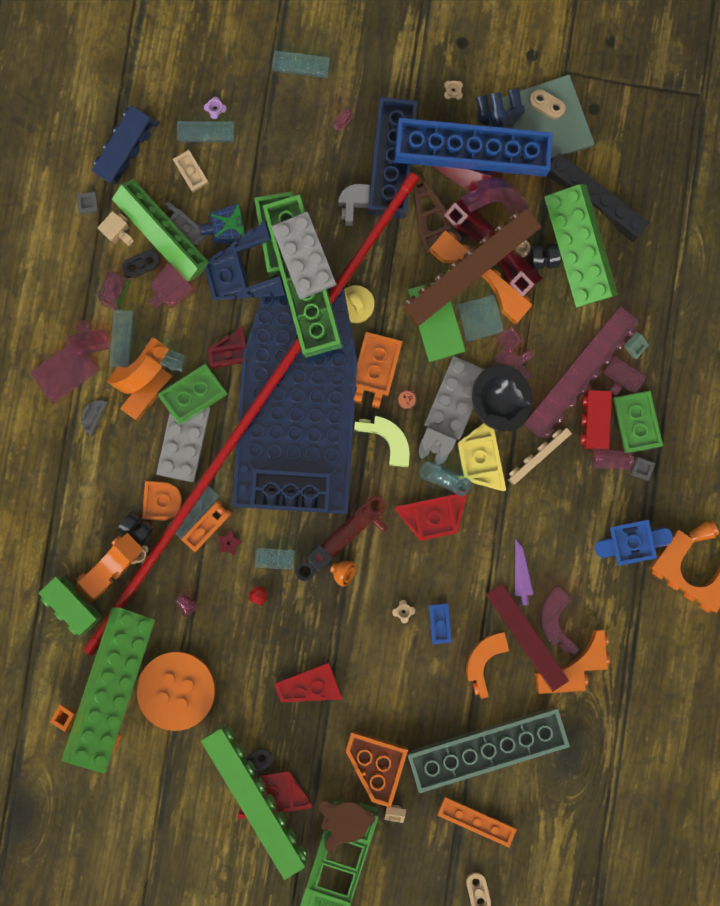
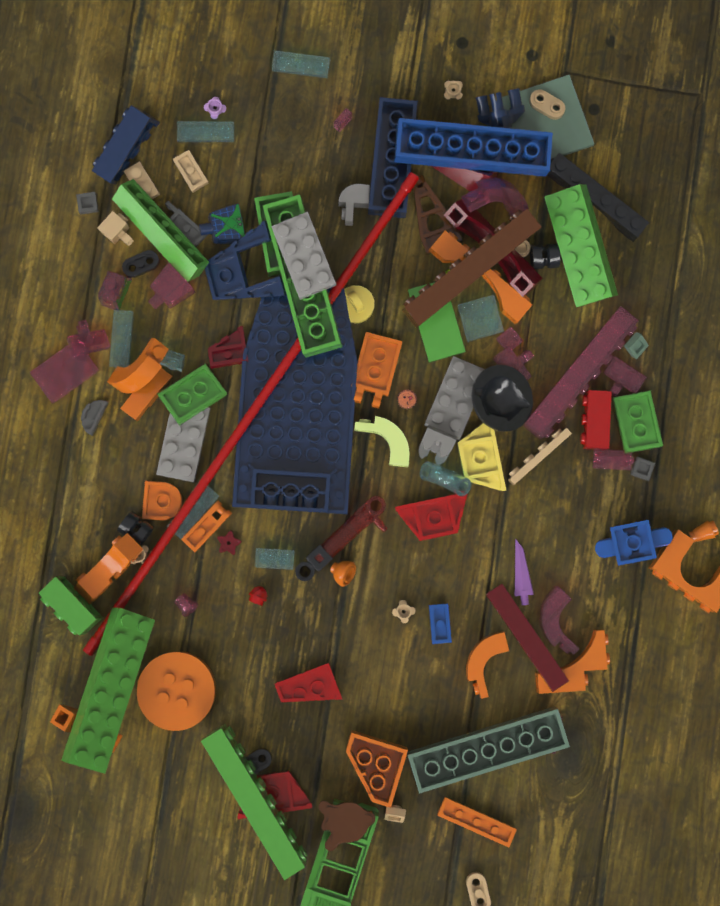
(139, 174): none -> tan plate

